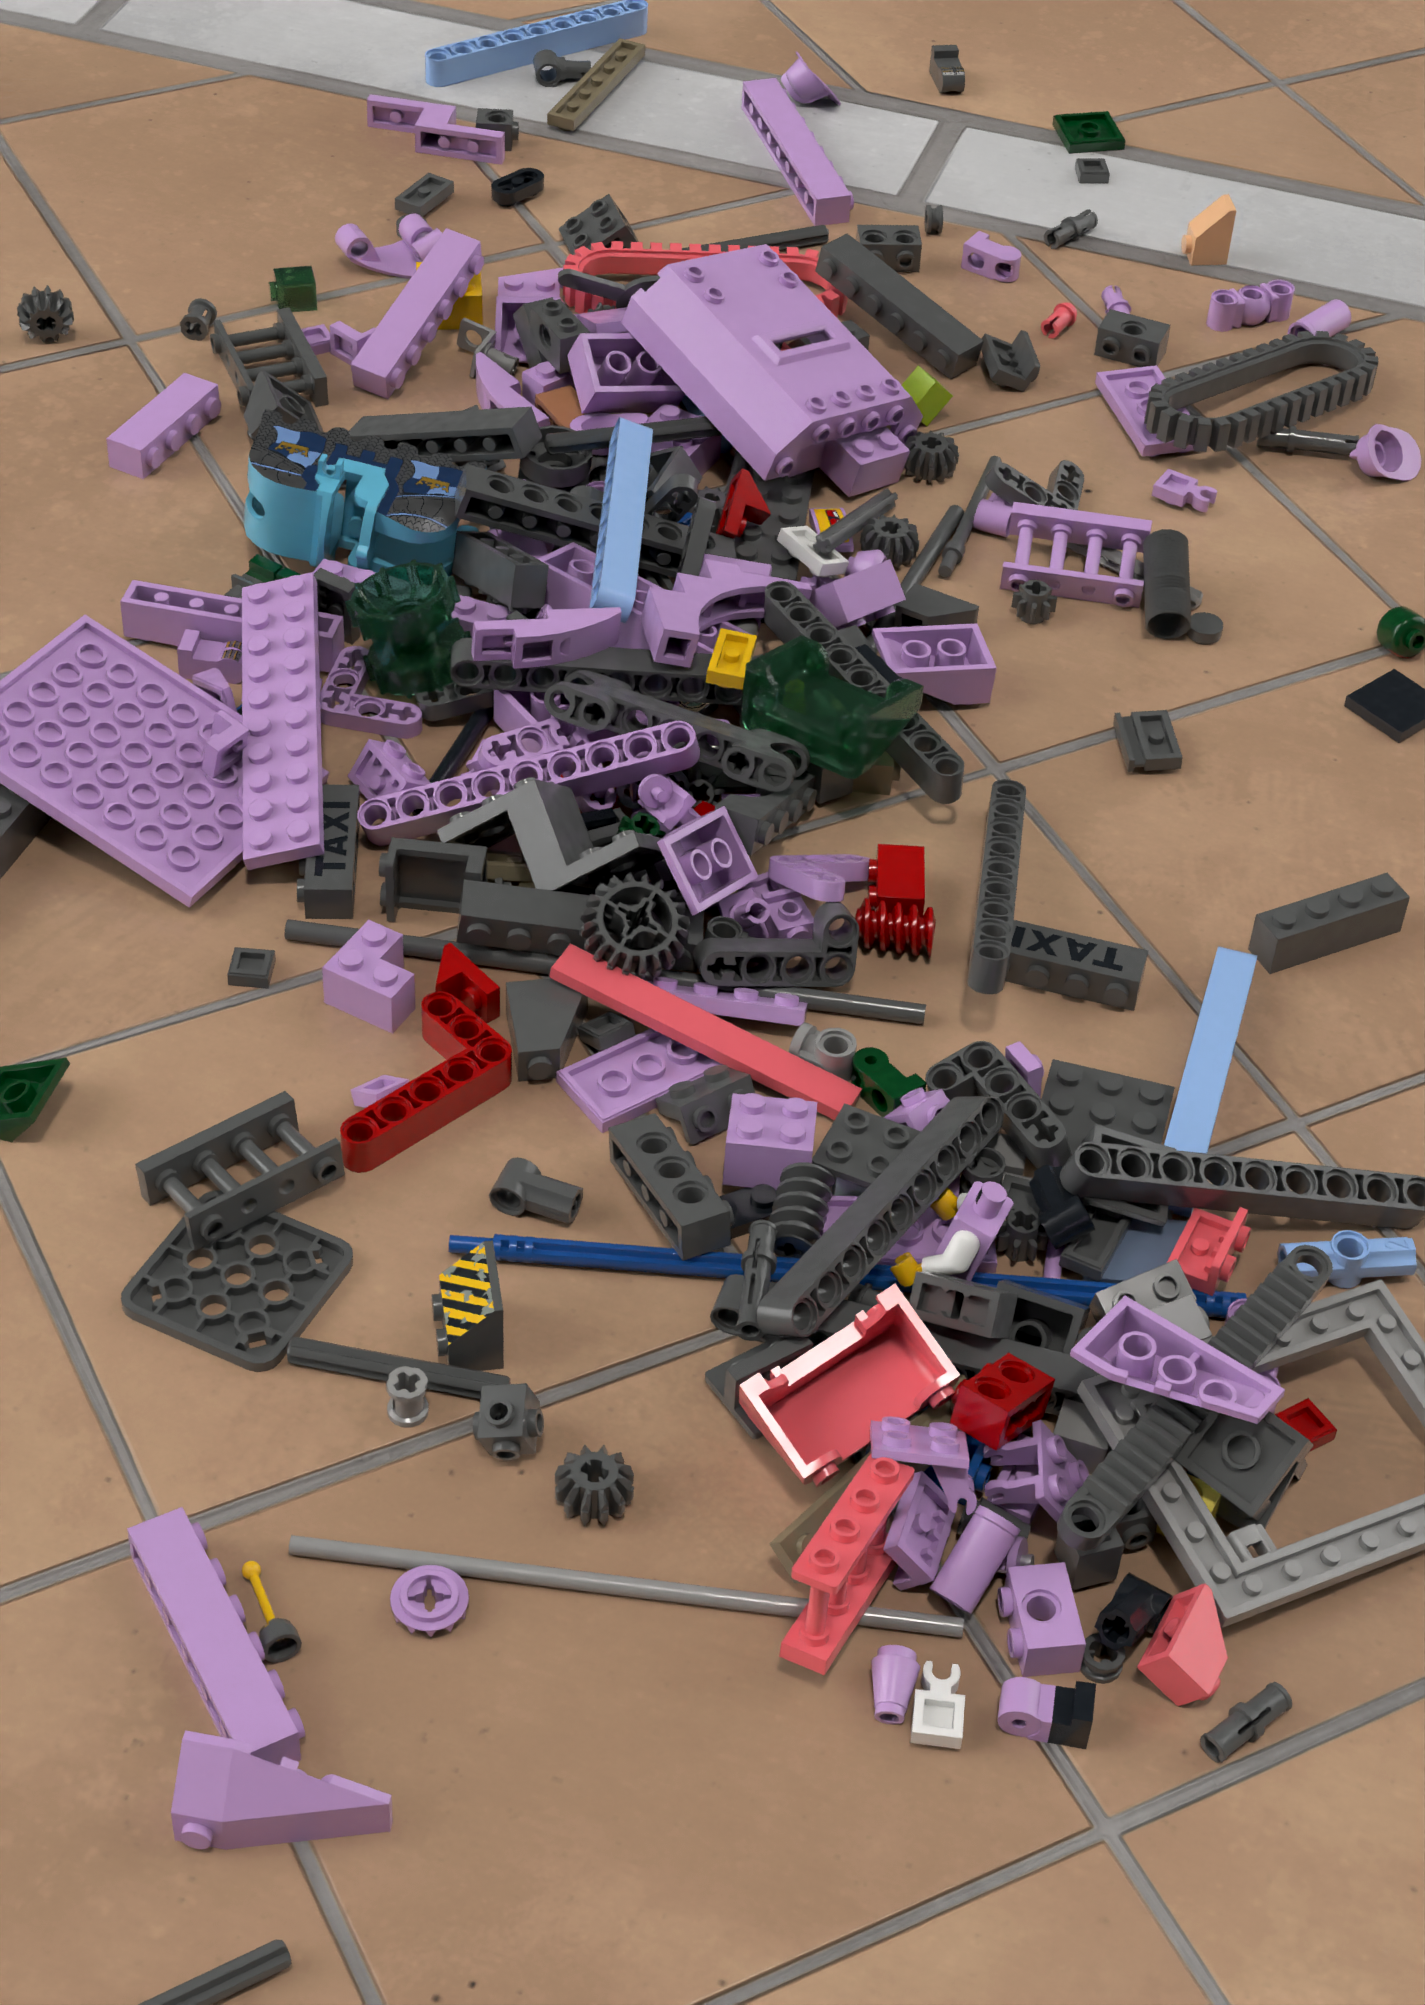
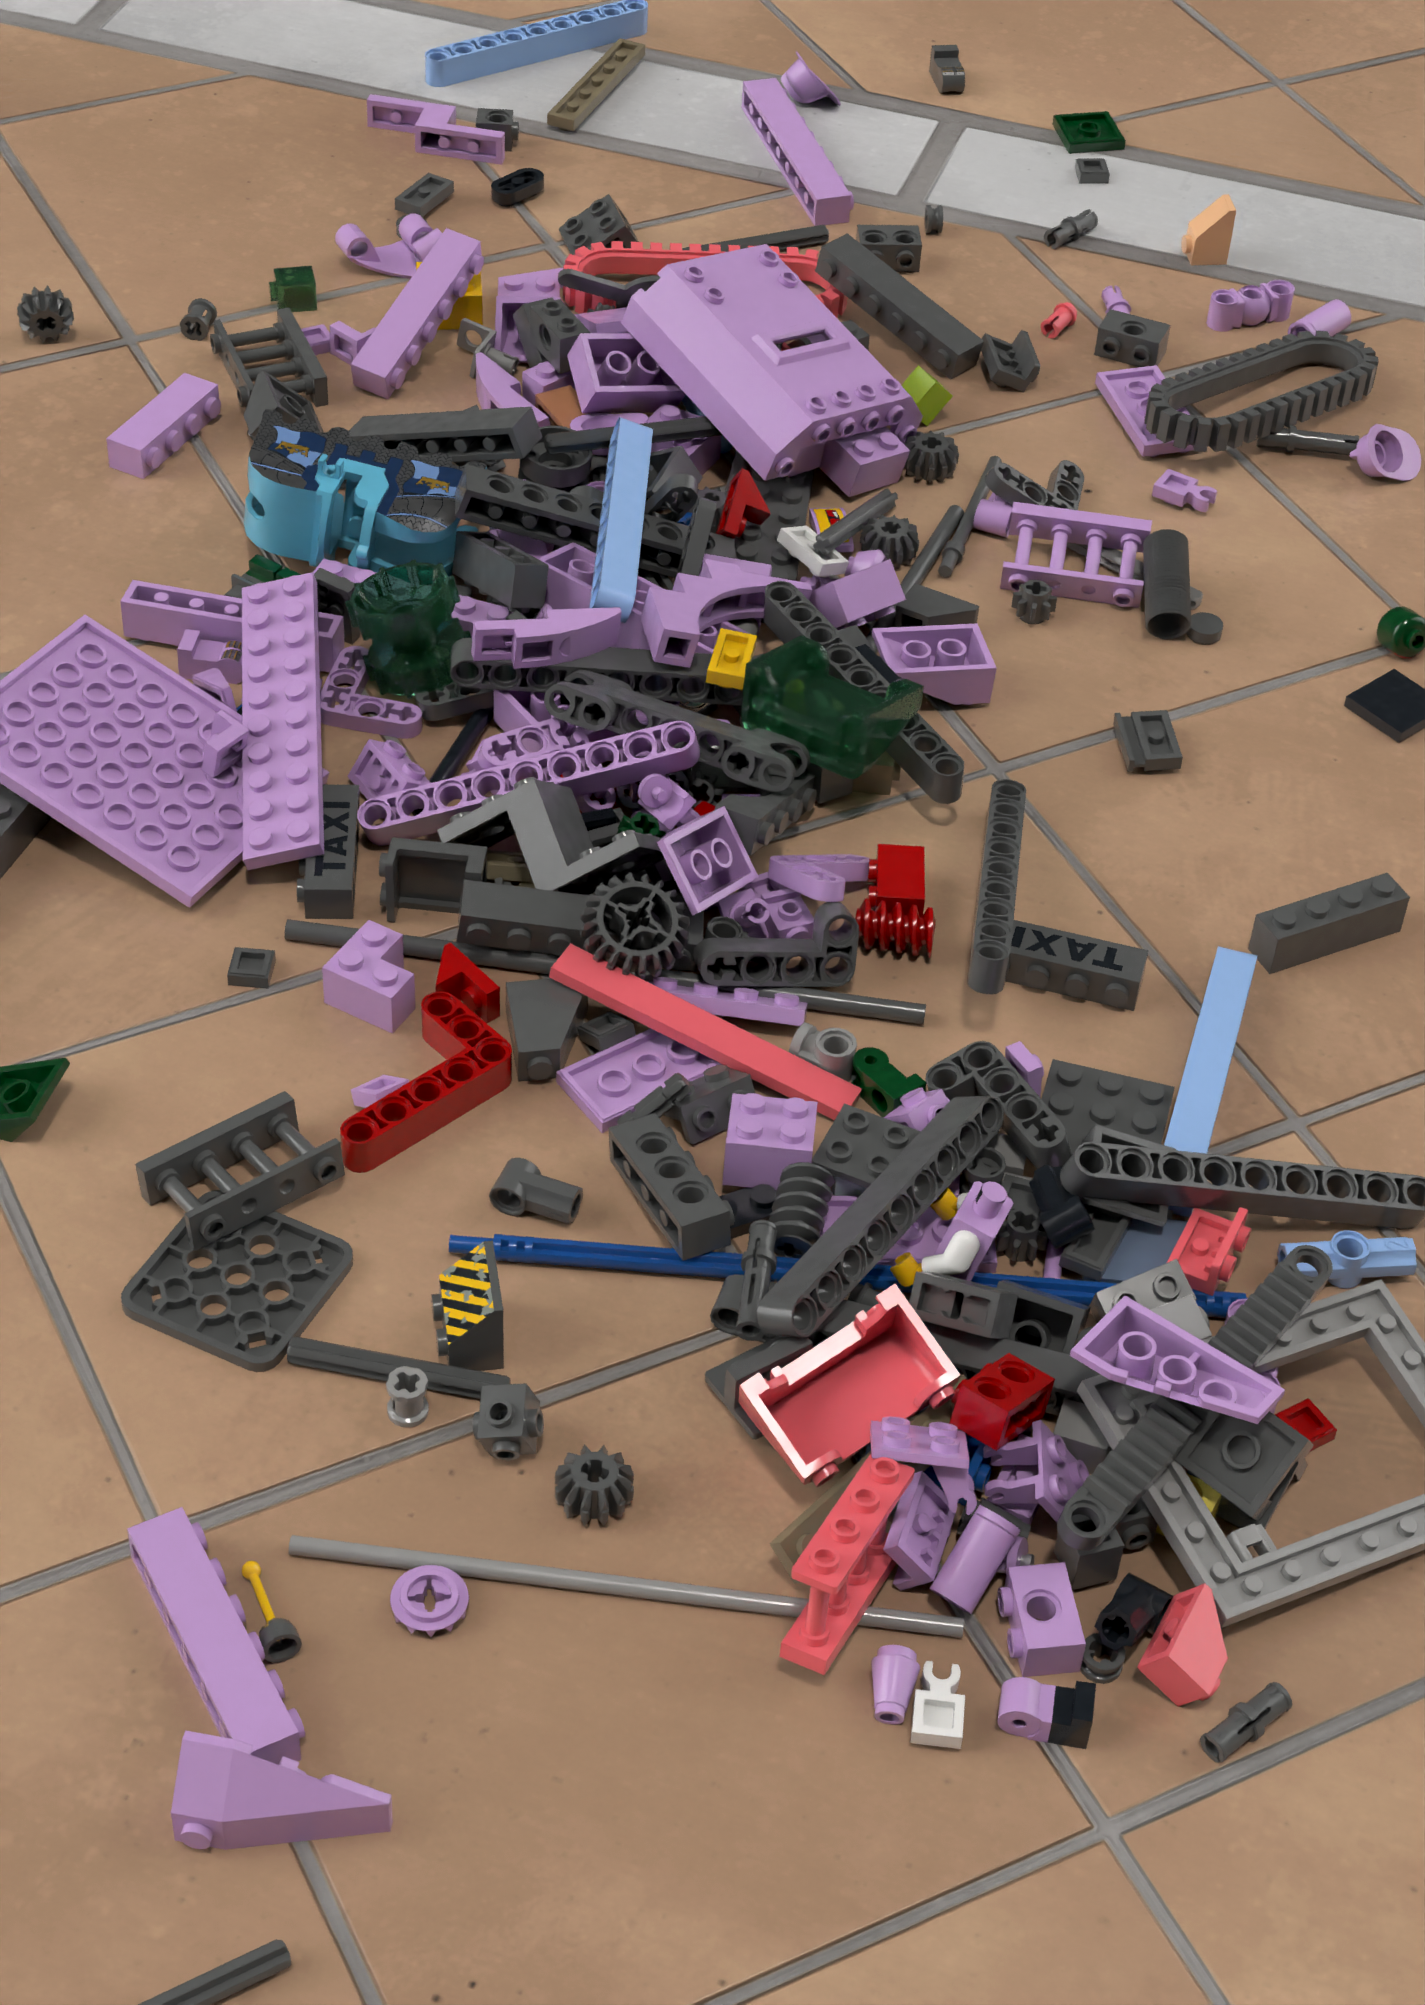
(560, 68): dark grey pin -> none
(660, 1099): none -> dark grey axle
(991, 258): lavender leg -> none

